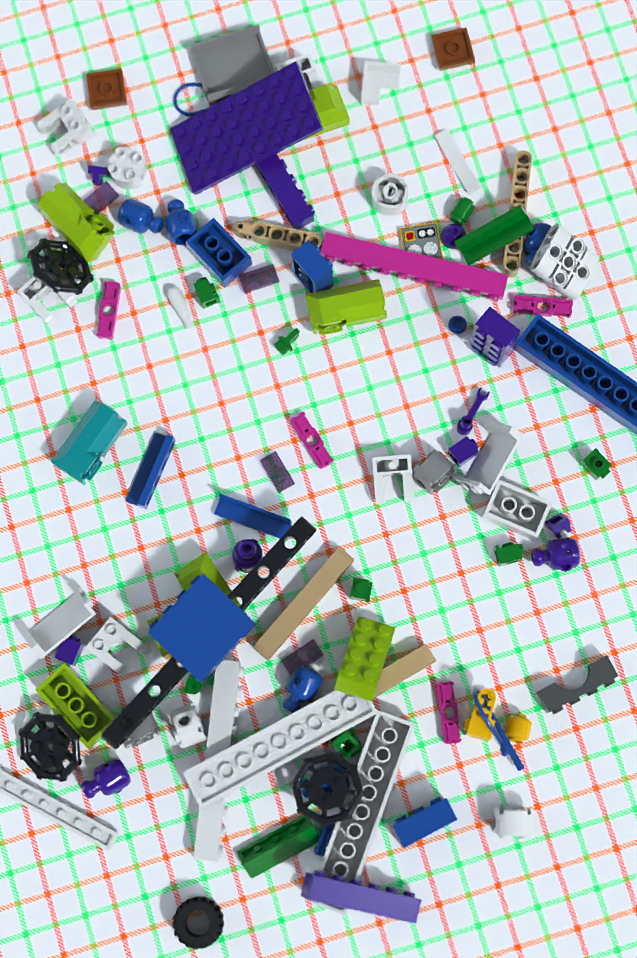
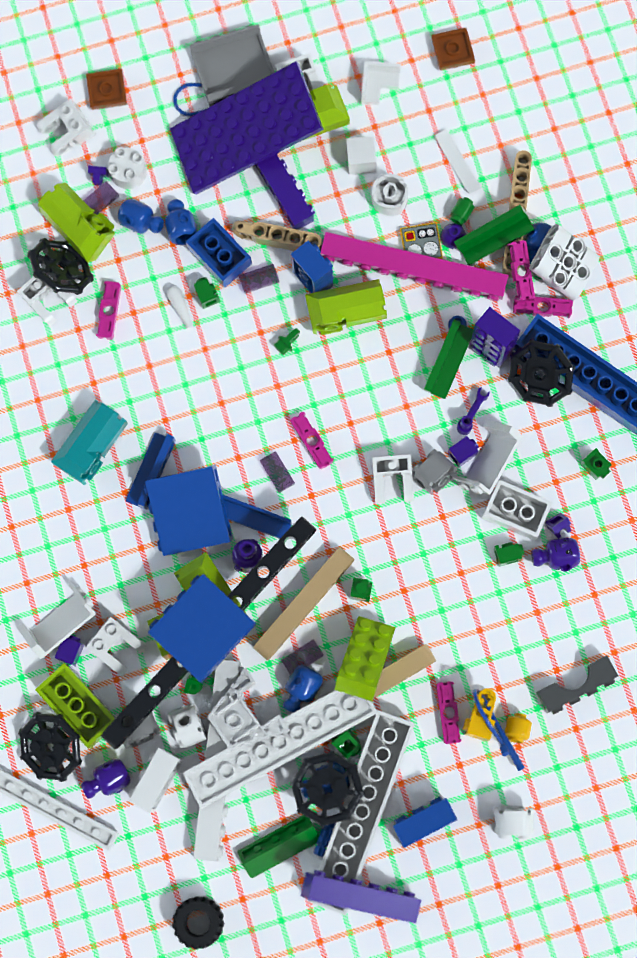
(155, 780): none -> white brick
(188, 510): none -> blue panel
(235, 720): none -> white wing
(361, 155): none -> white head
(449, 360): none -> green panel
(524, 283): none -> dark pink piece
(548, 366): none -> black plate

